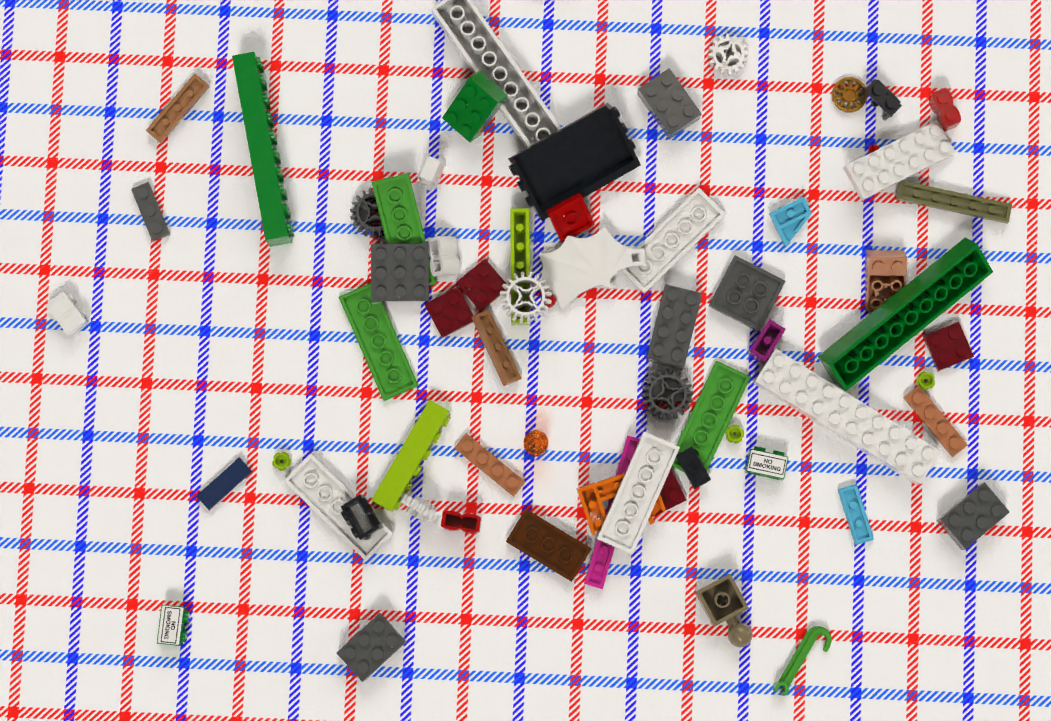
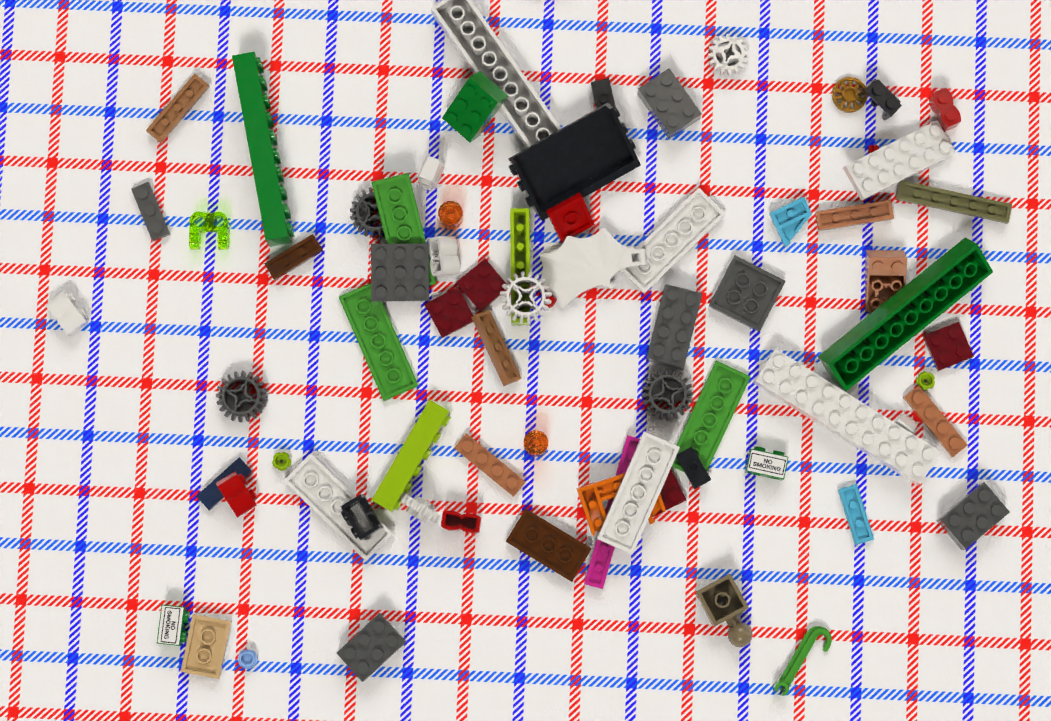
(206, 646): none -> tan plate
(209, 226): none -> clear neon green piece
(236, 493): none -> red brick
(244, 388): none -> dark grey gear
(247, 658): none -> light blue plate
(293, 257): none -> reddish brown plate
(451, 215): none -> clear orange wheel
(602, 93): none -> black plate
(739, 434): lime plate -> none
(766, 341): magenta brick -> none
(854, 215): none -> nougat plate
(906, 422): none -> white slope

